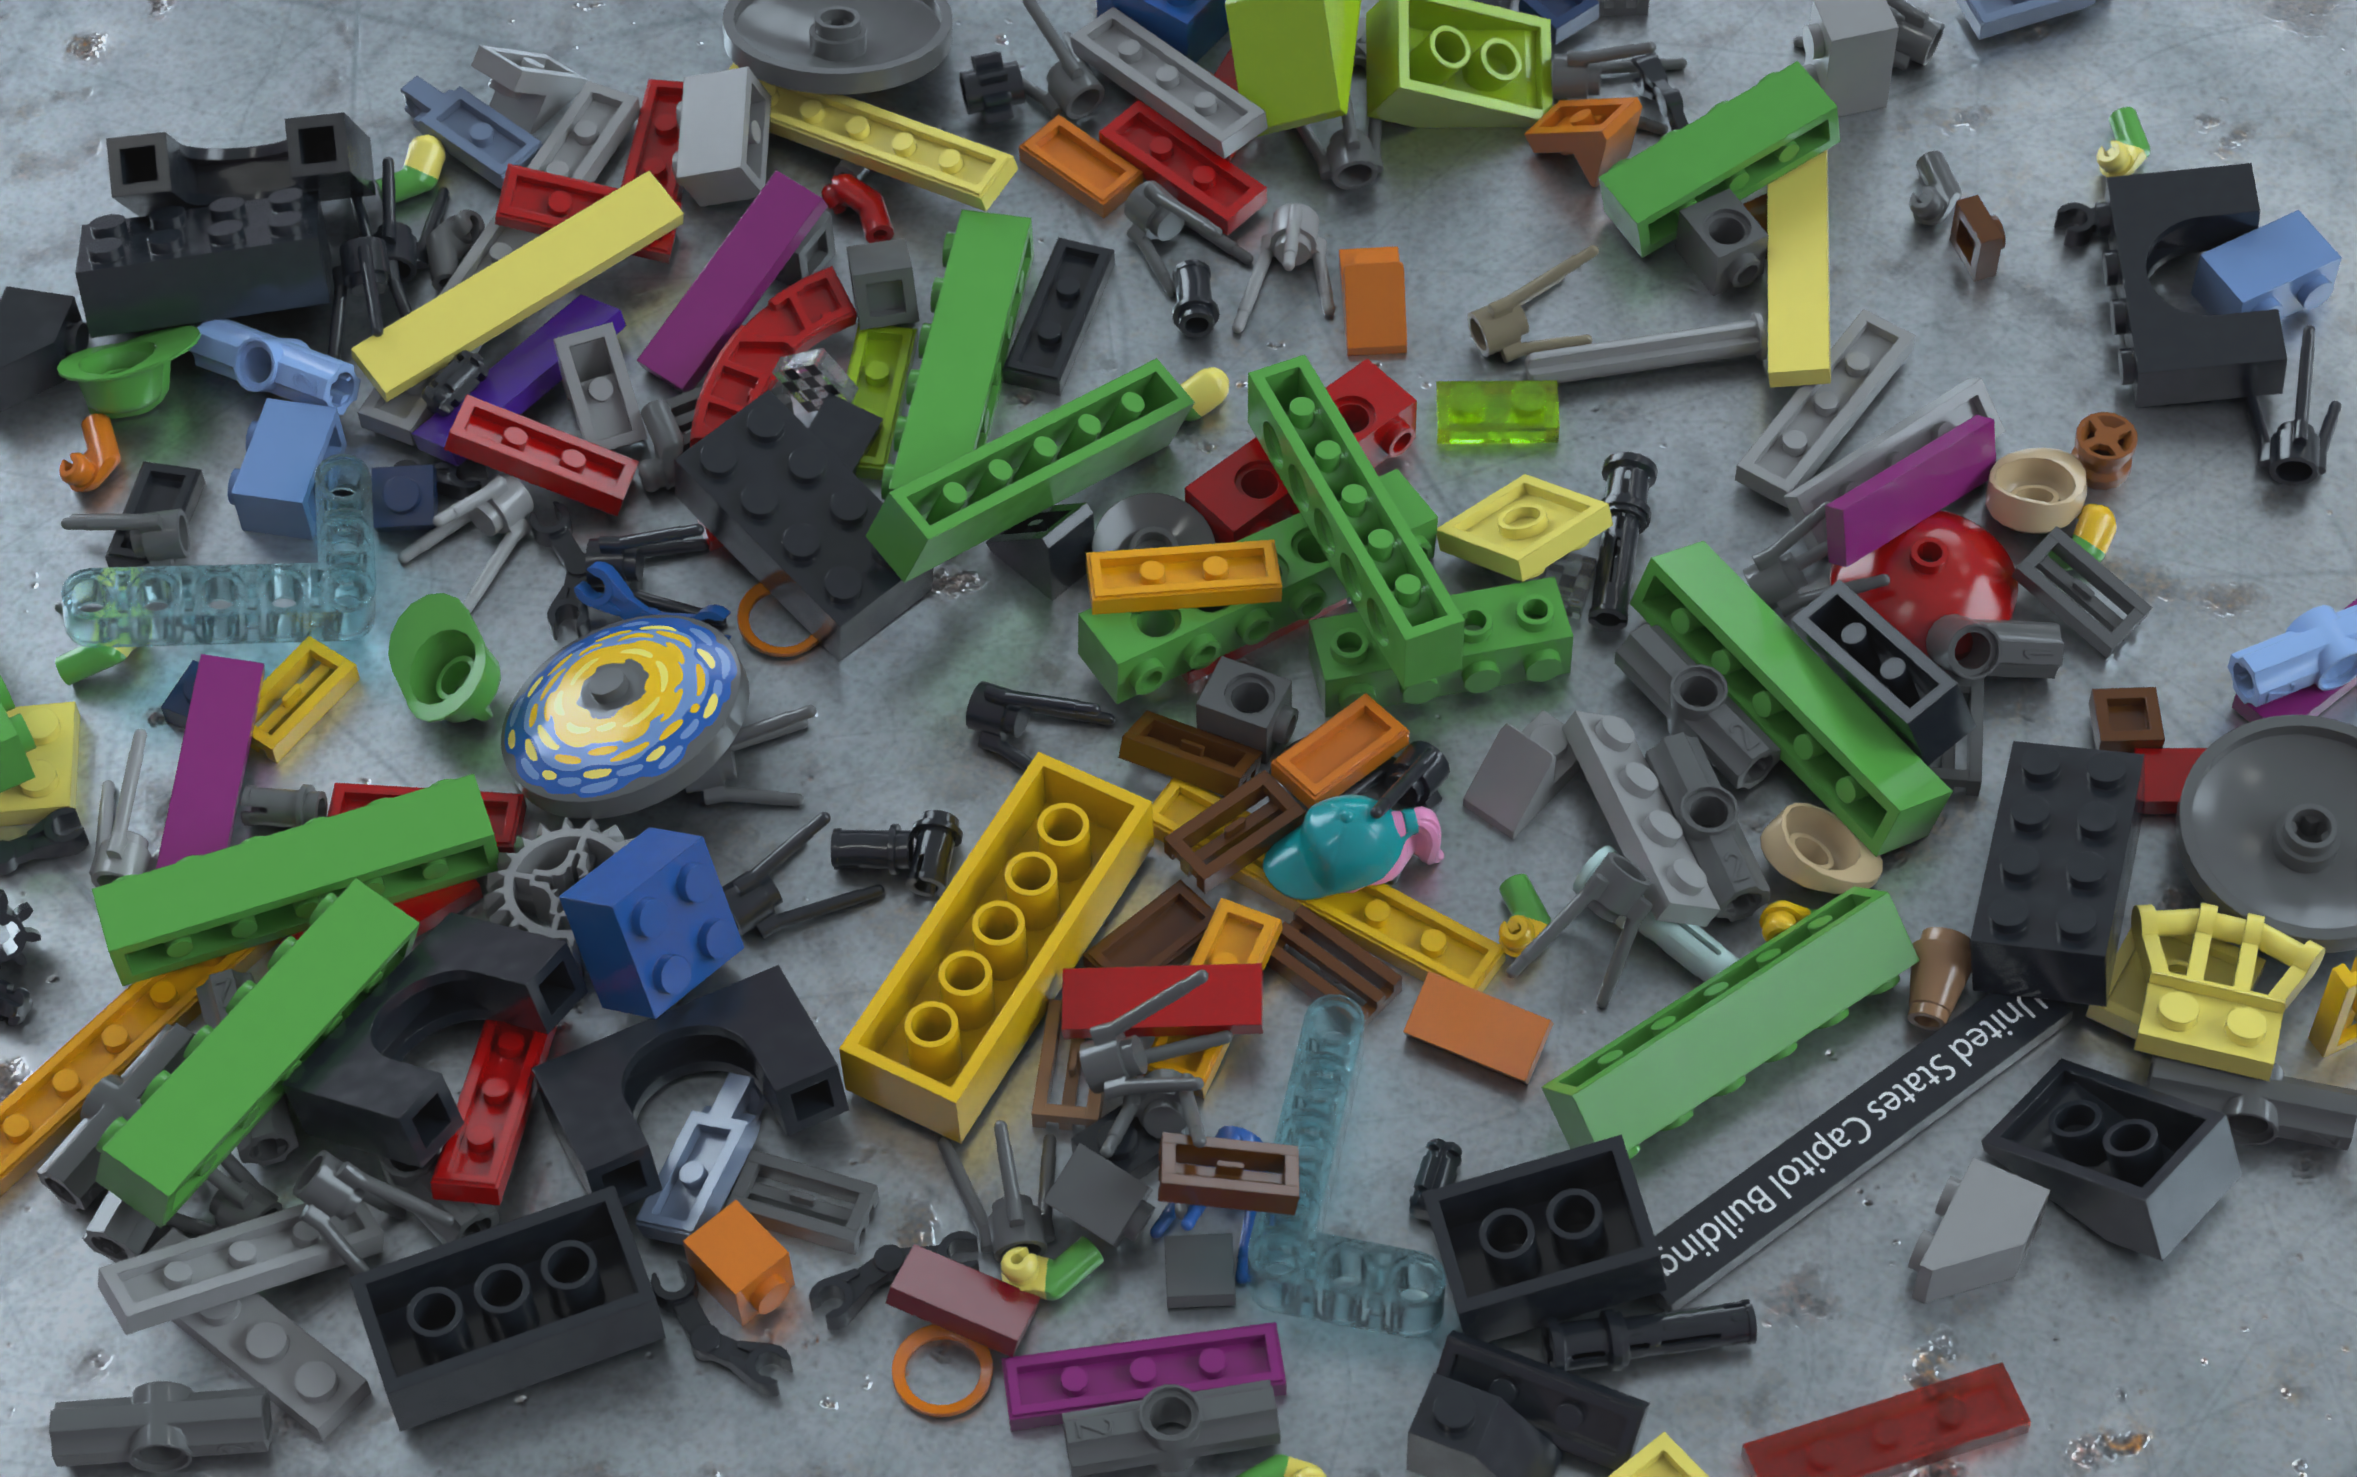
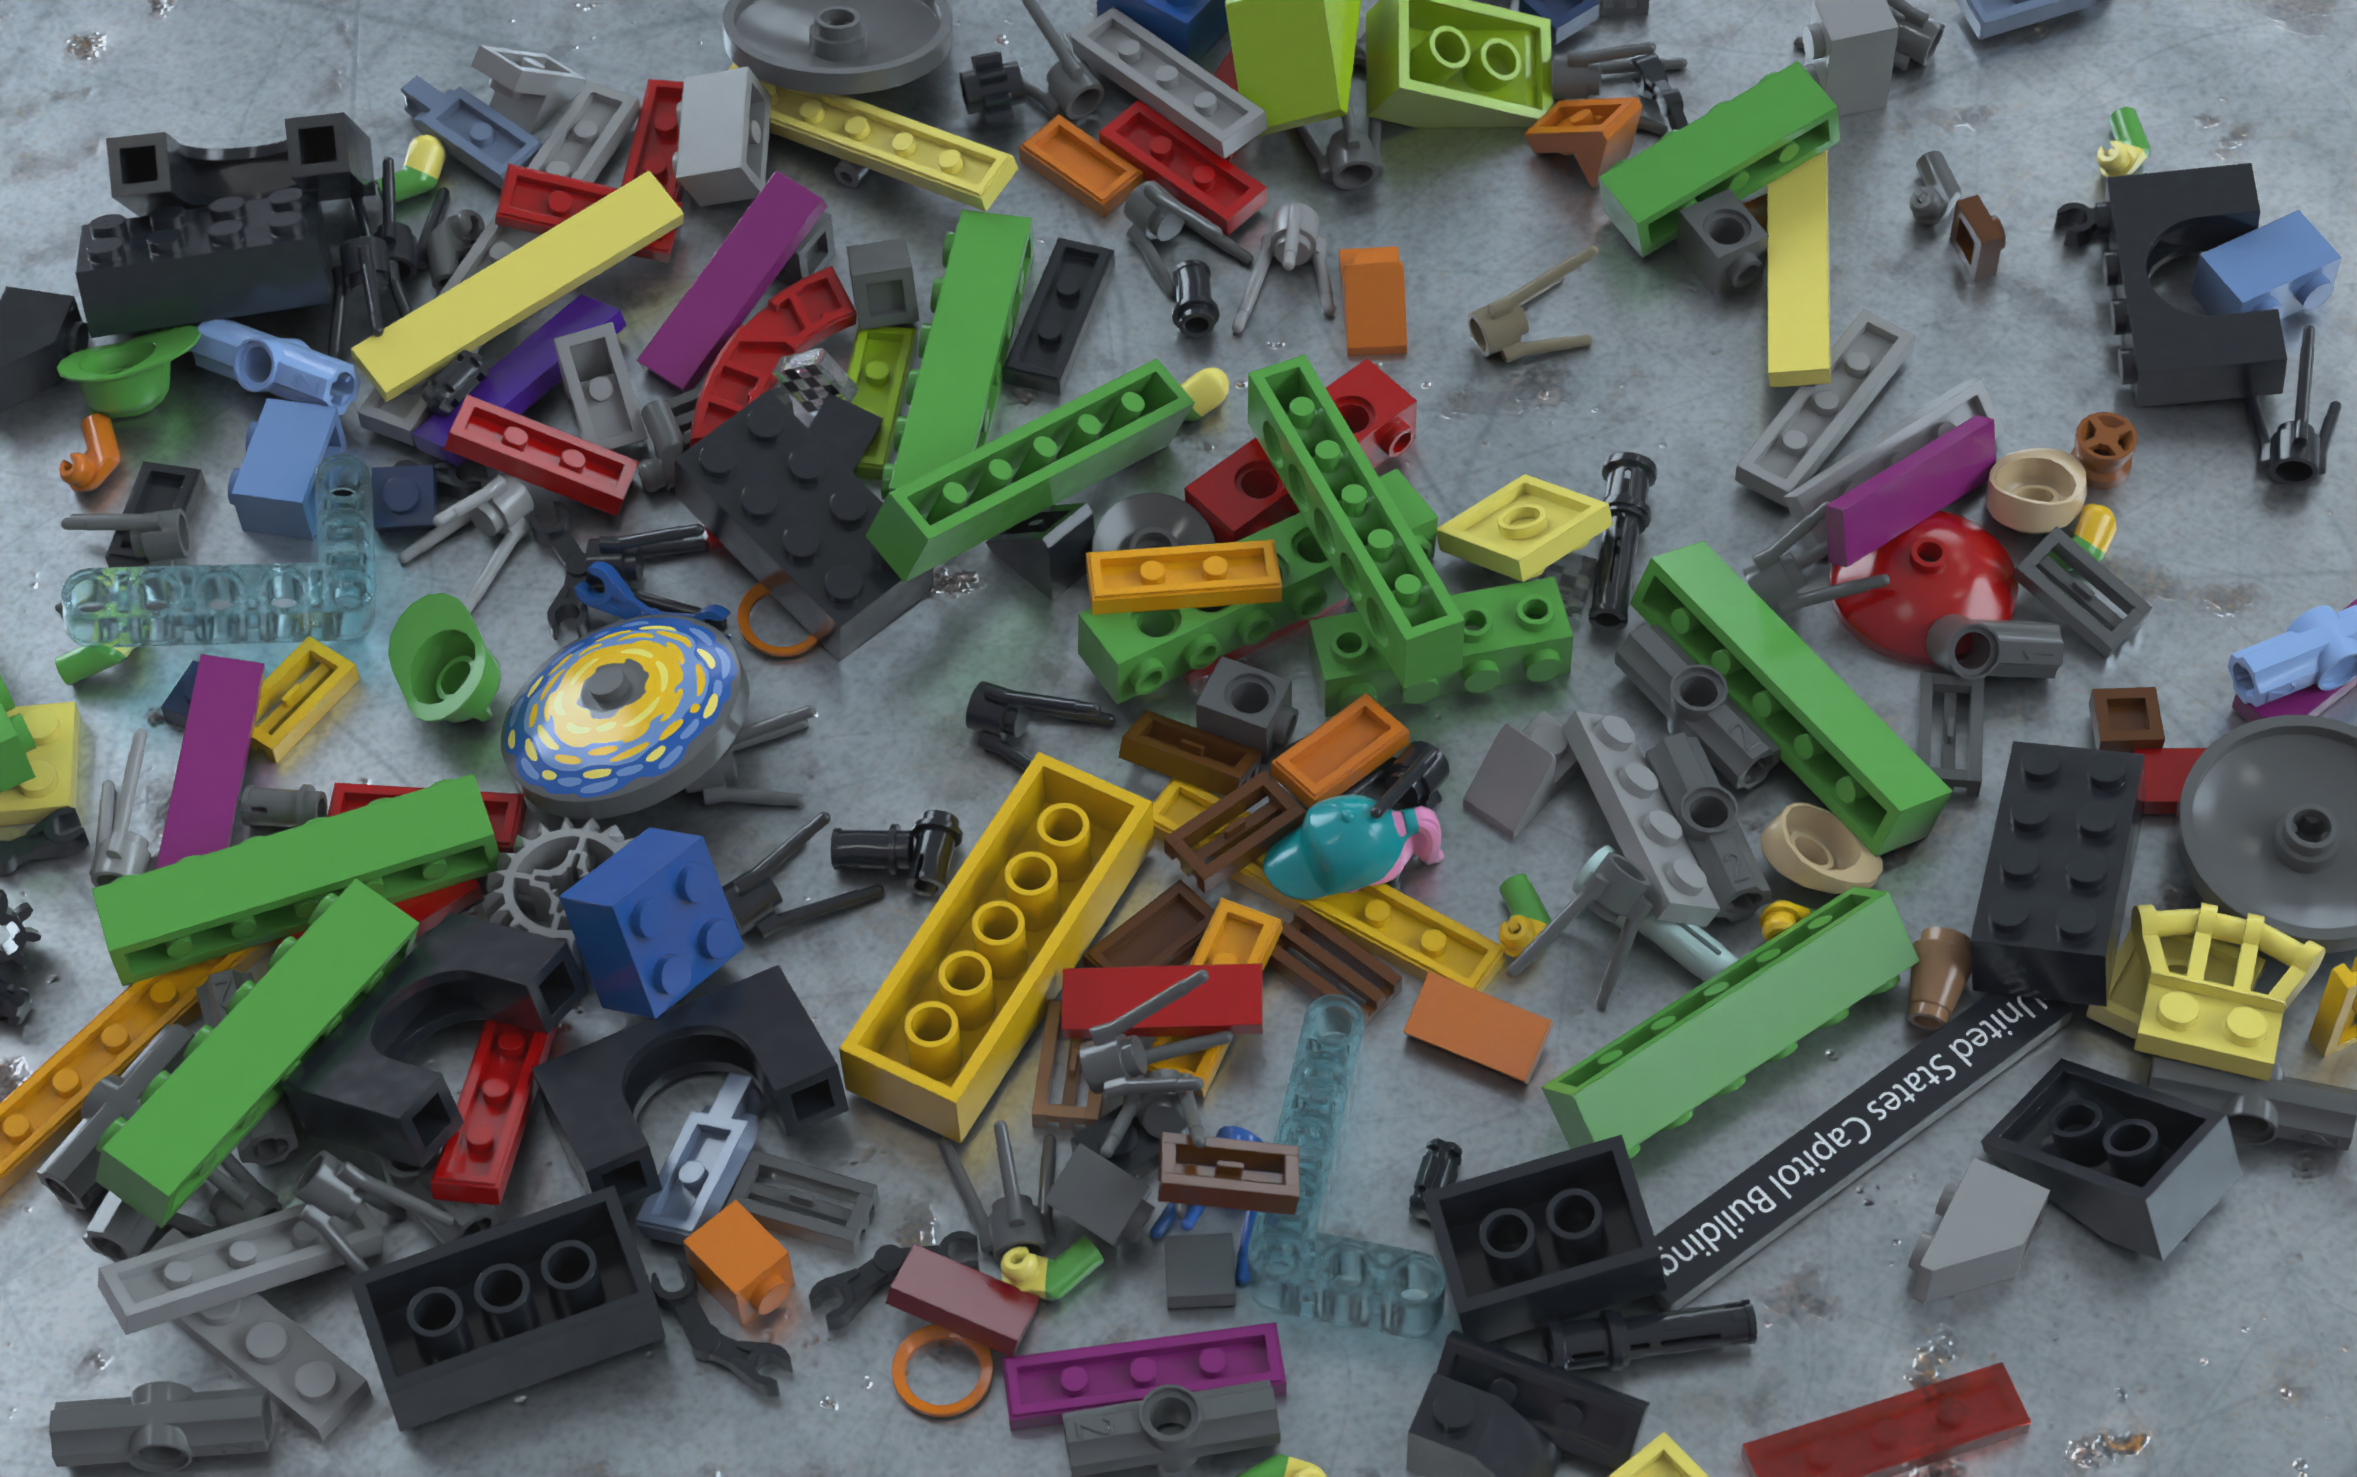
(869, 204): red arm -> none
(1497, 412): clear neon green plate -> none
(1650, 352): light grey axle -> none
(1886, 671): black brick -> none

